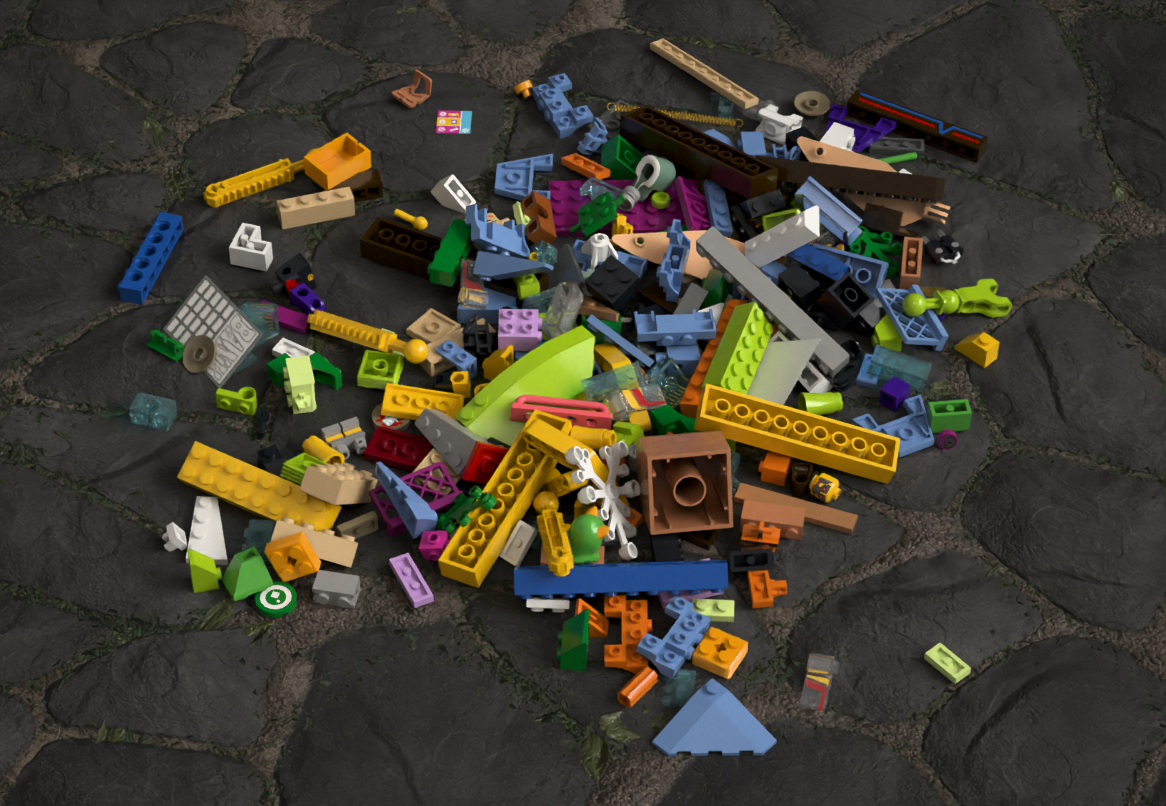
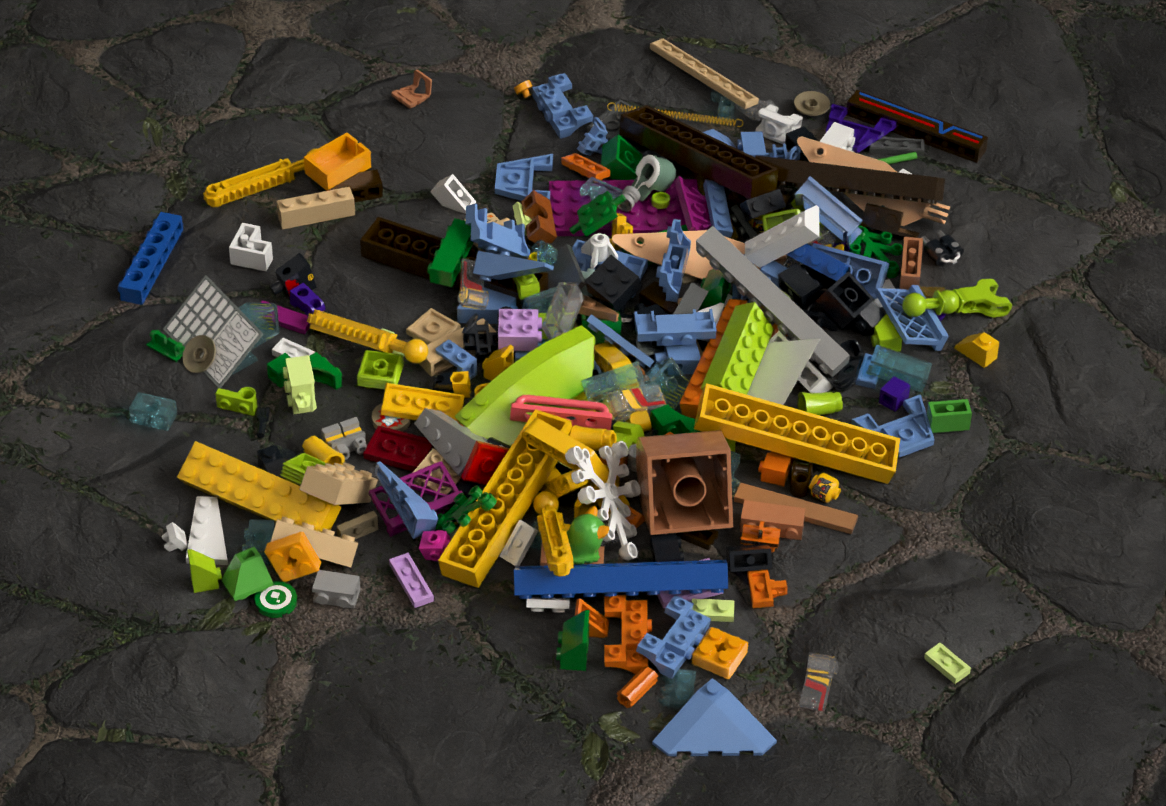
(418, 222): yellow bar -> none
(454, 122): sticker -> none
(947, 439): tile -> none

